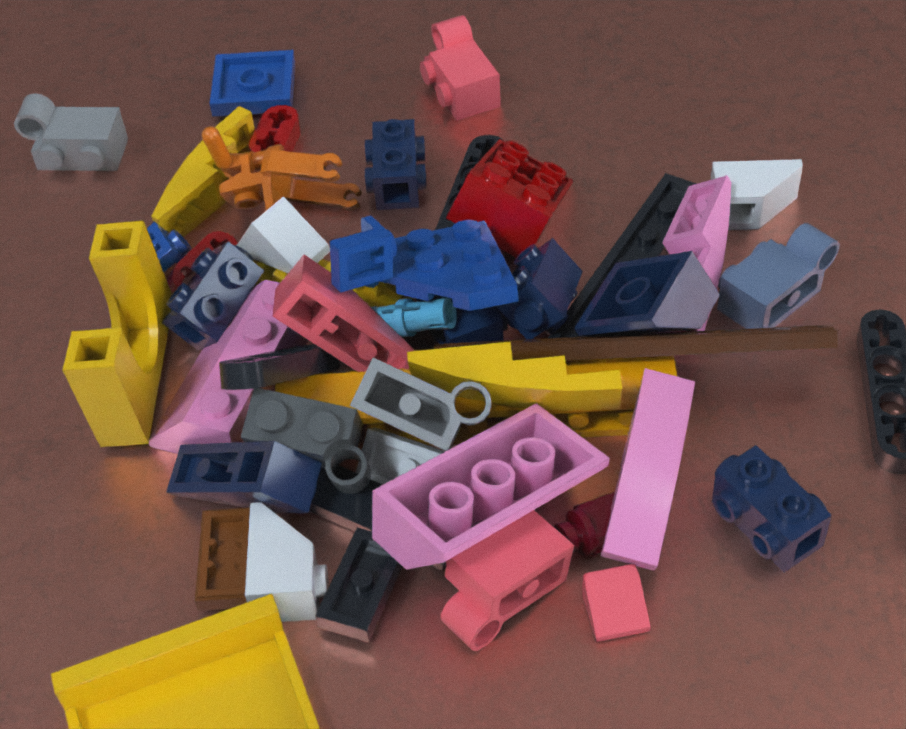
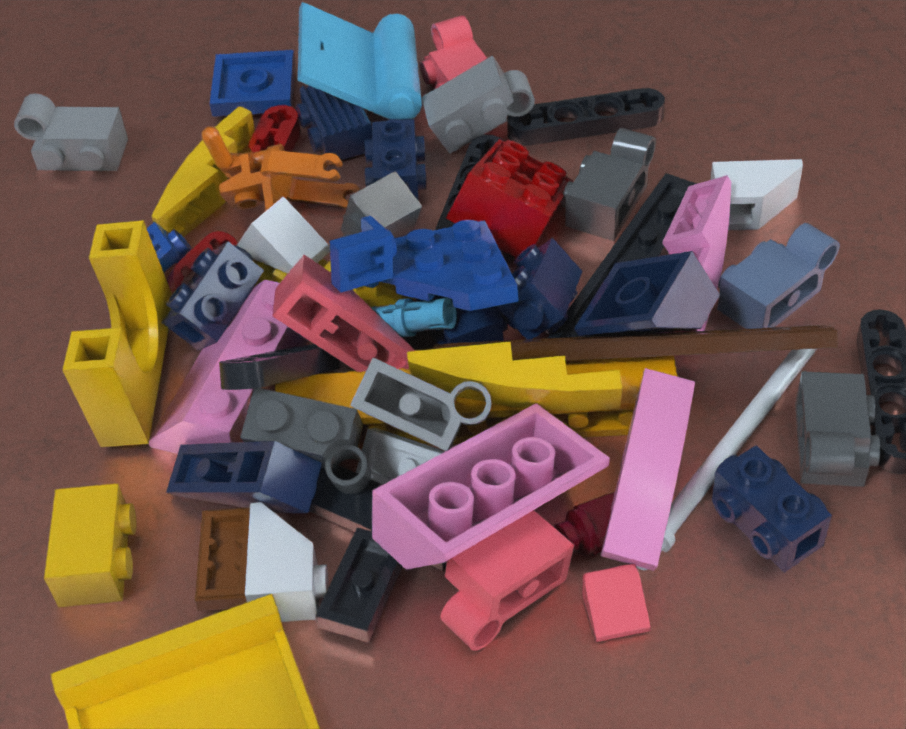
(89, 545): none -> yellow brick
(333, 123): none -> dark blue brick
(359, 65): none -> medium azure door
(387, 202): none -> hinge
(476, 103): none -> light grey hinge
(609, 185): none -> dark grey hinge
(643, 108): none -> black beam
(733, 441): none -> white bar
(835, 429): none -> dark grey hinge

